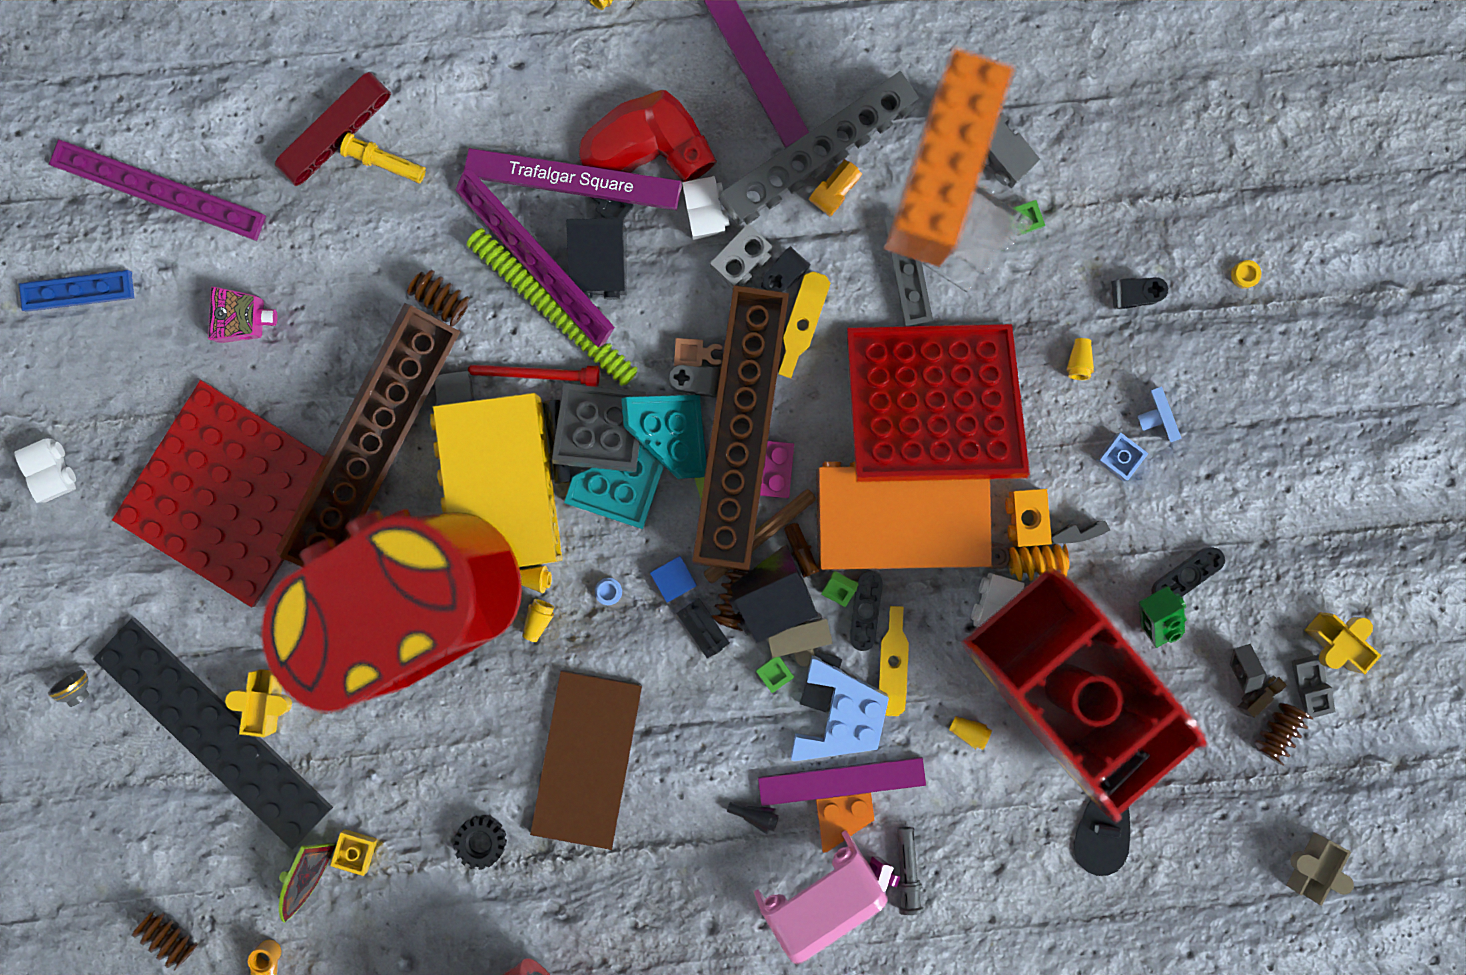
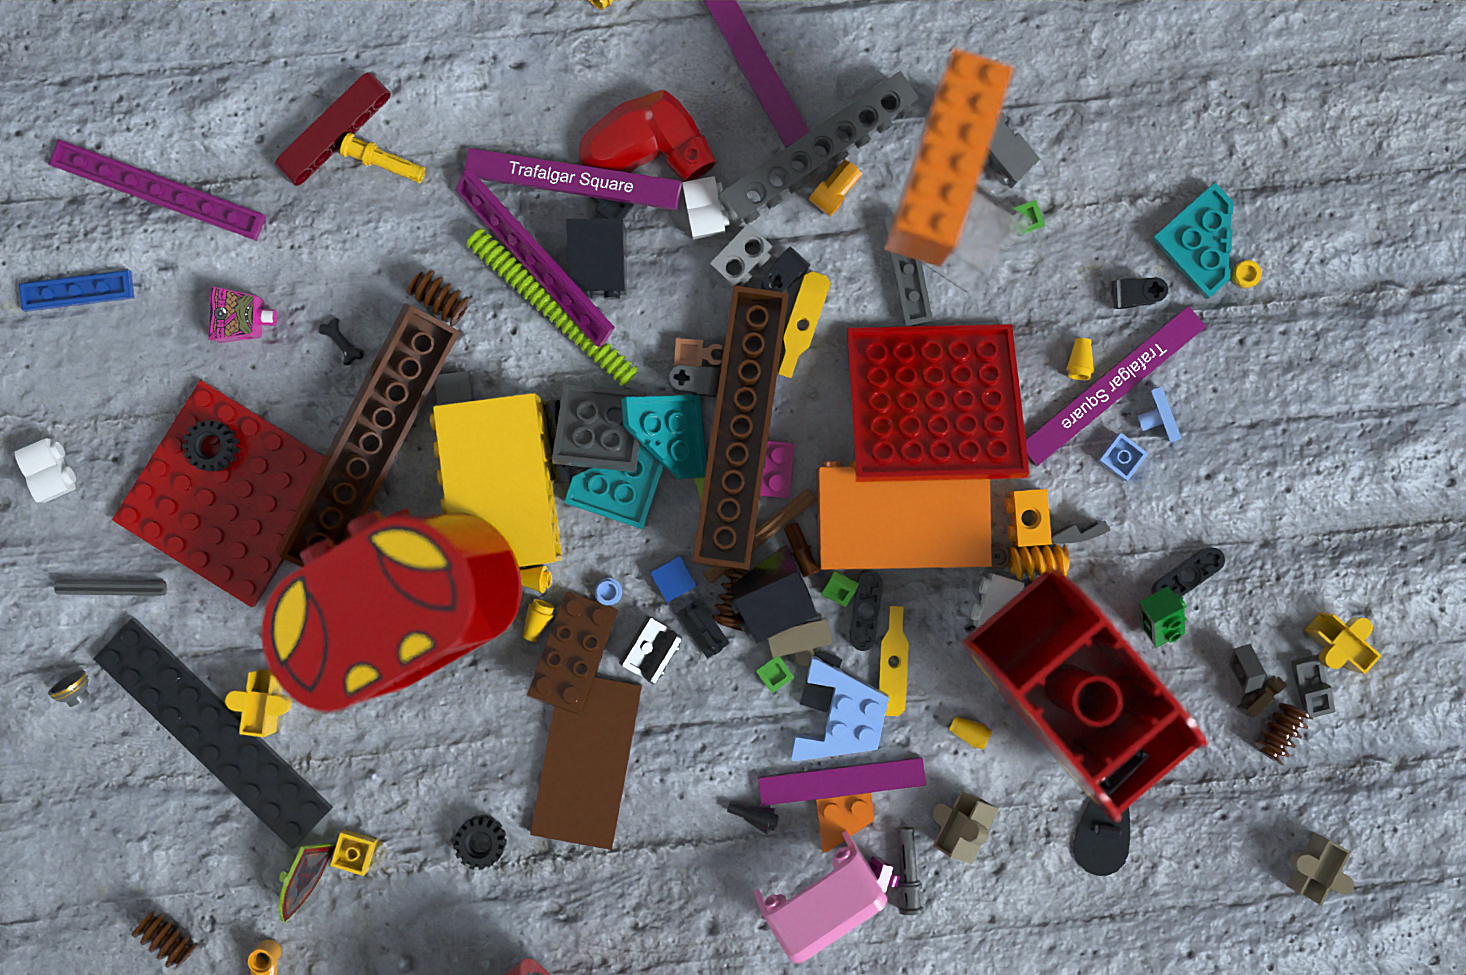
(110, 587): none -> dark grey axle
(195, 440): none -> black tyre
(332, 330): none -> black piece
(572, 653): none -> reddish brown plate
(588, 376): red piece -> none
(651, 650): none -> dark grey bracket
(963, 826): none -> dark tan piece
(1113, 385): none -> magenta tile
(1201, 240): none -> teal plate

